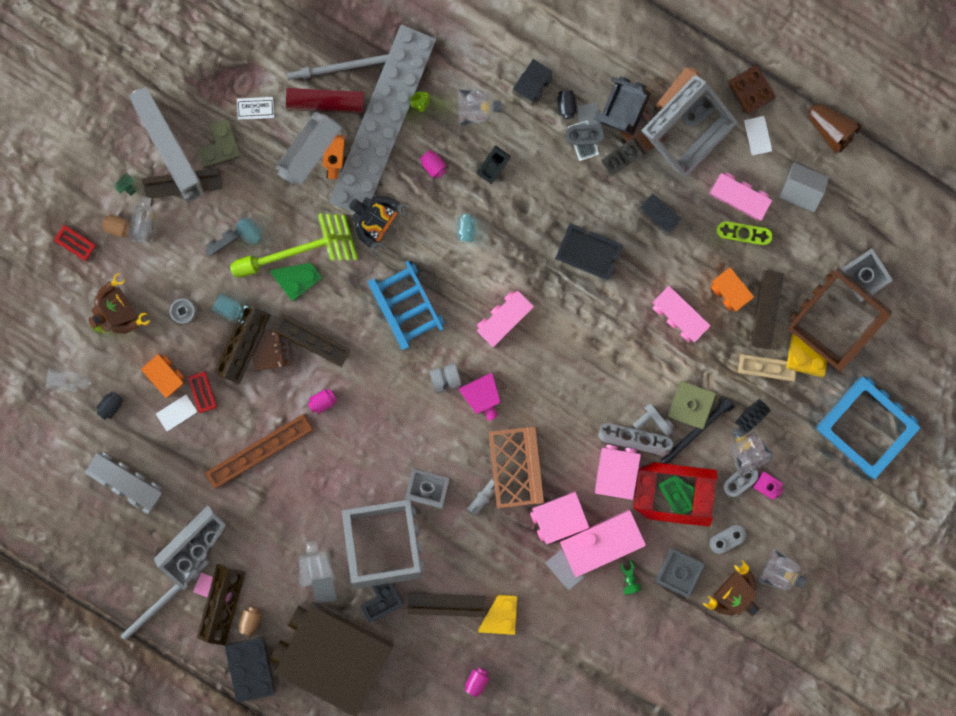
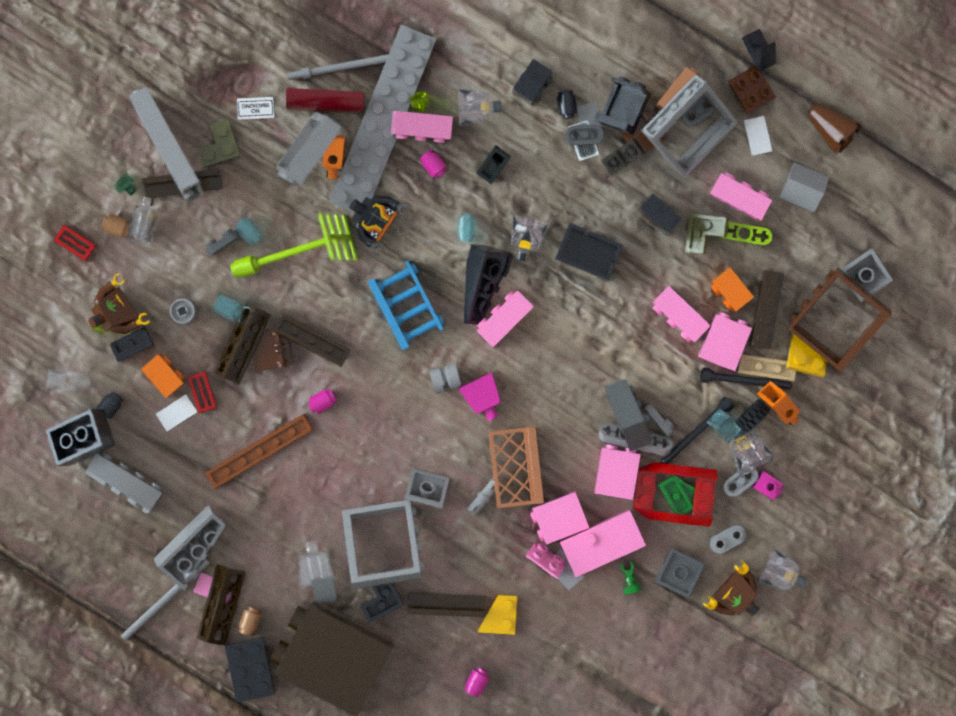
(80, 437): none -> black brick
(131, 344): none -> black hinge
(296, 278): green wing -> none
(421, 126): none -> bright pink brick
(483, 274): none -> black wedge
(526, 236): none -> torso
(546, 559): none -> bright pink hinge
(628, 414): none -> dark grey wedge
(692, 405): olive plate -> none
(700, 227): none -> olive plate
(708, 375): none -> black piece
(723, 426): none -> clear light blue brick
(725, 341): none -> bright pink brick
(761, 53): none -> black slope
(783, 407): none -> orange torso
(844, 403): dark azure piece -> none

